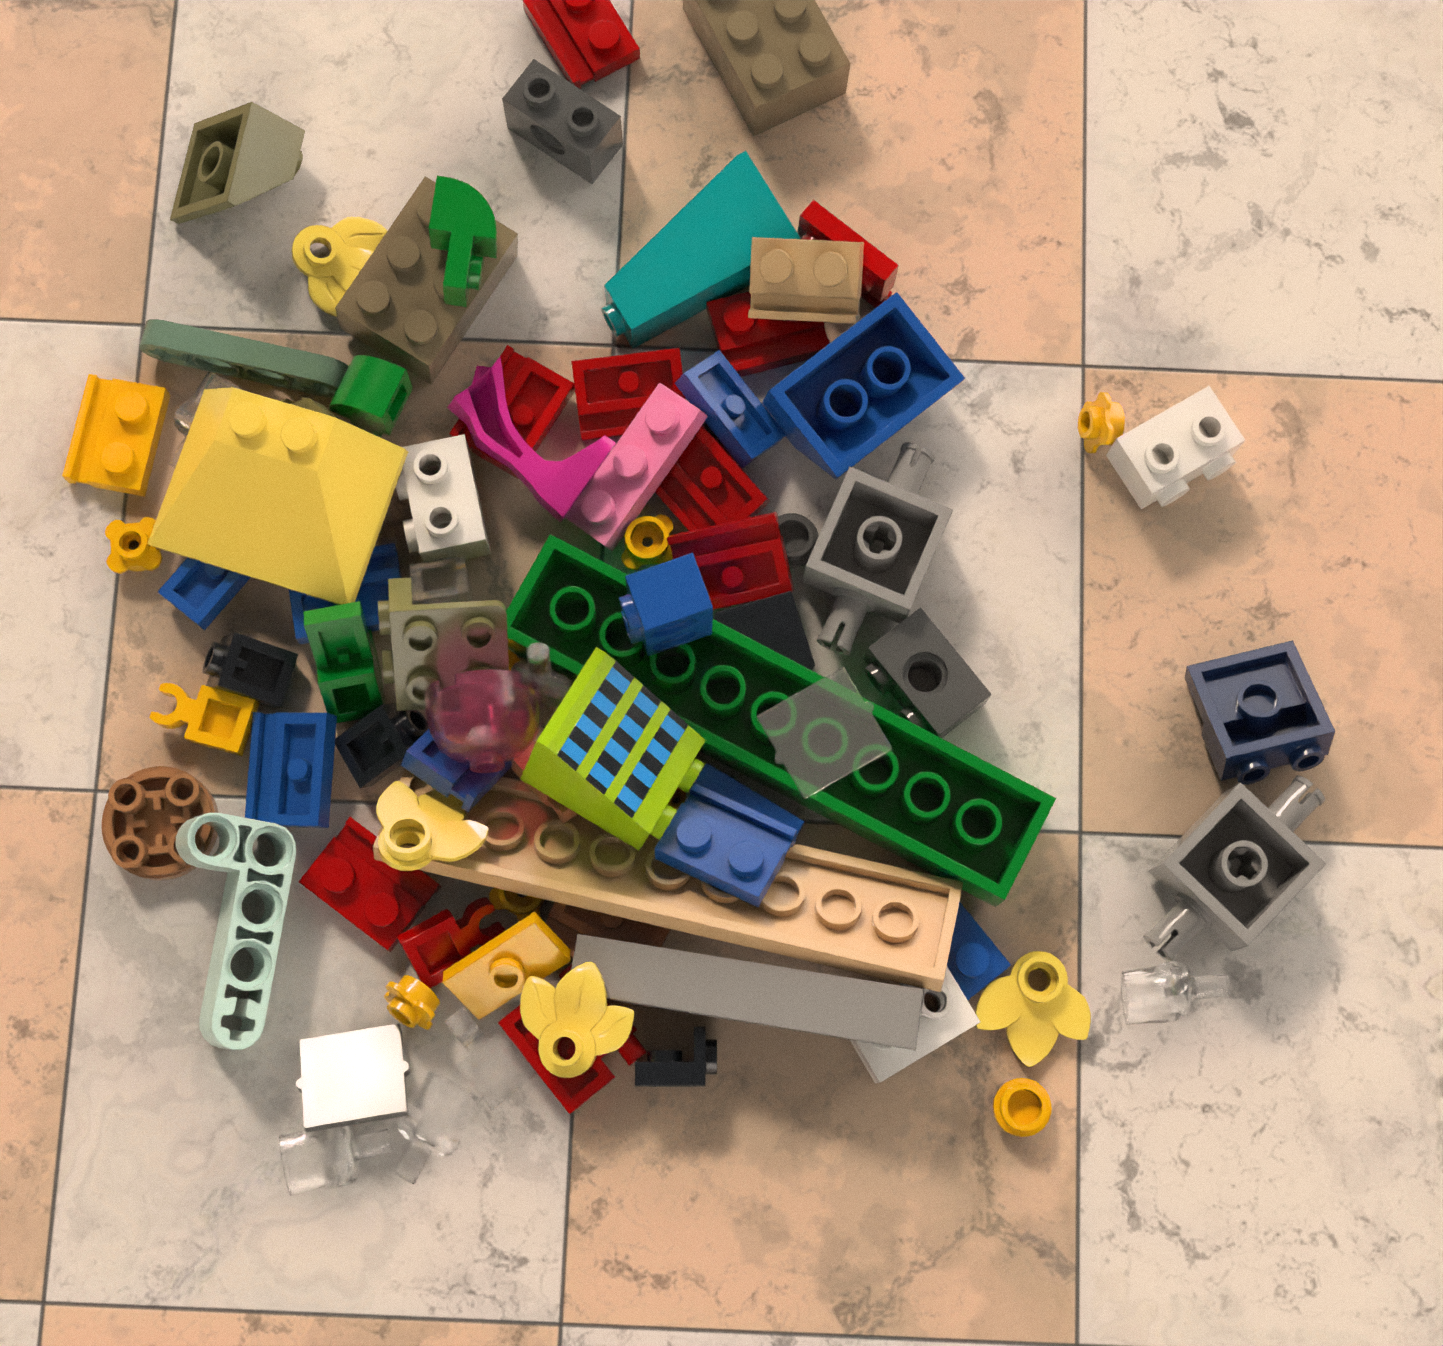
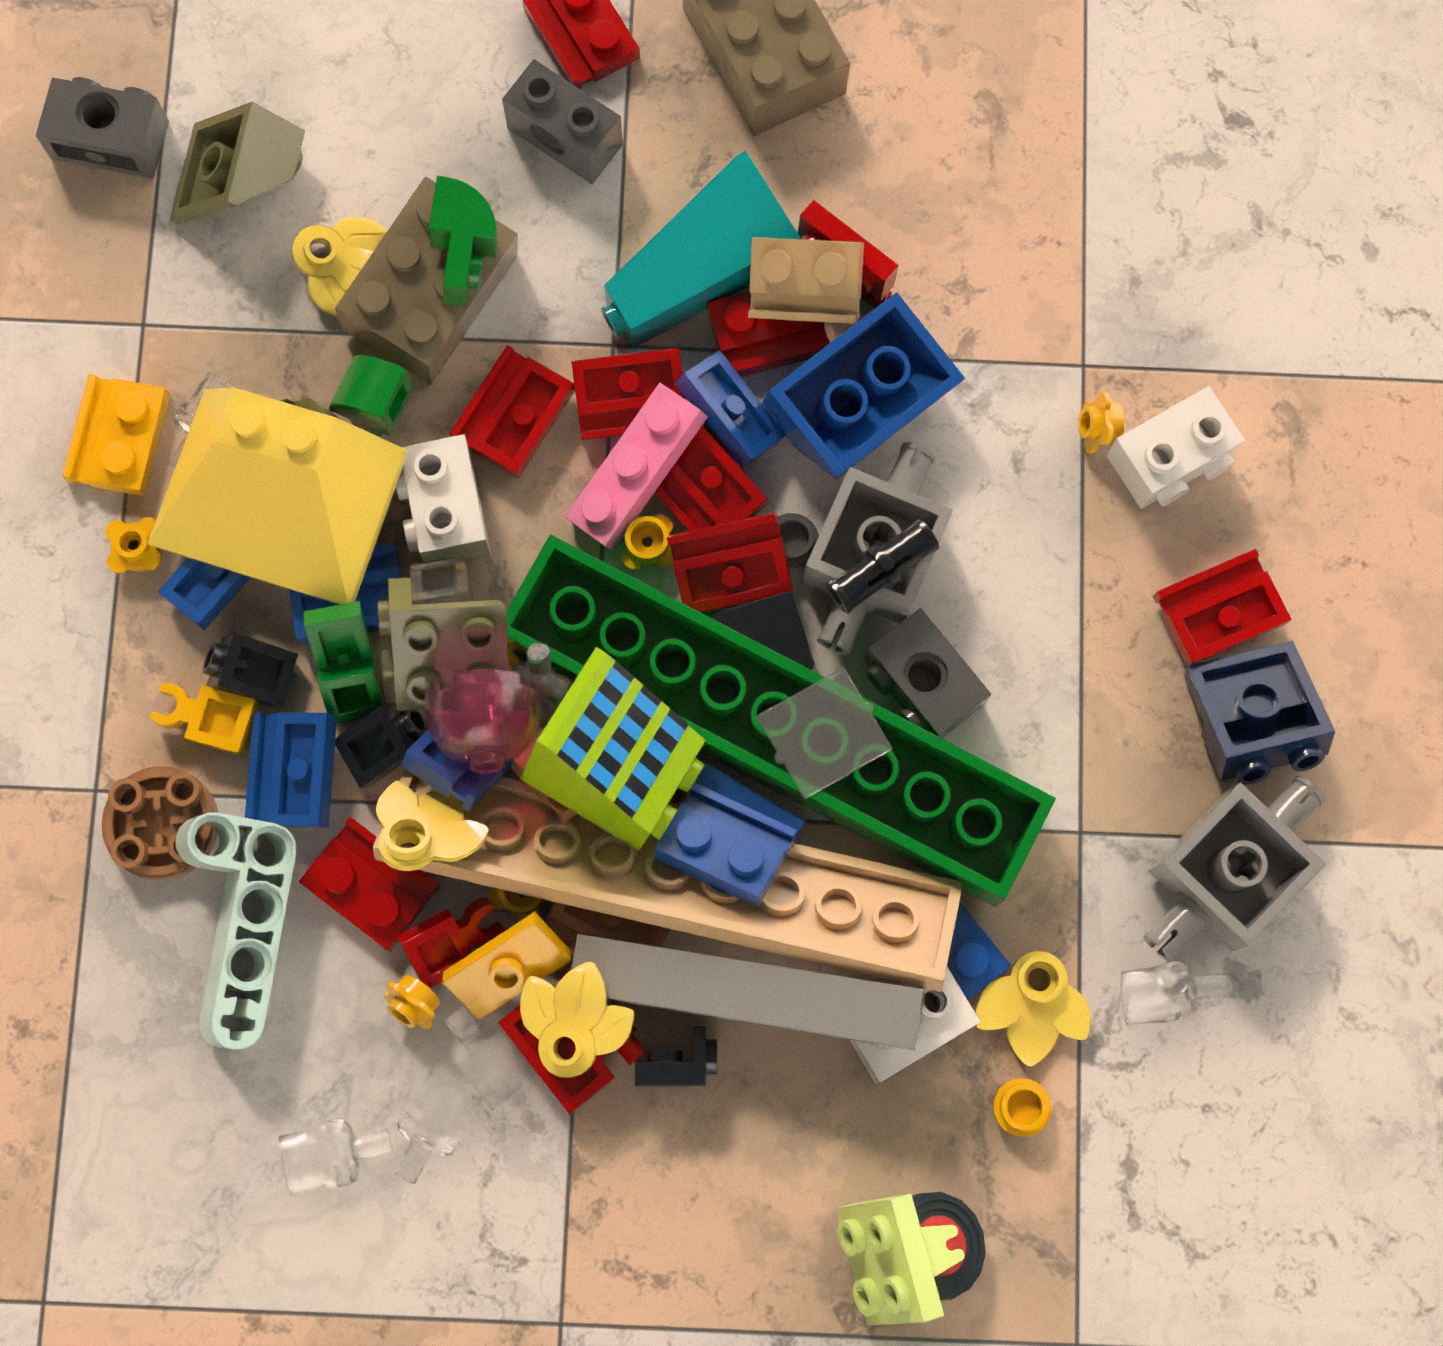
(125, 146): none -> dark grey brick
(242, 358): sand green beam -> none
(353, 1078): piece -> none
(552, 483): dark pink animal -> none
(667, 605): blue brick -> none
(882, 566): none -> black pin
(910, 1254): none -> yellowish green plate
(1221, 608): none -> red plate

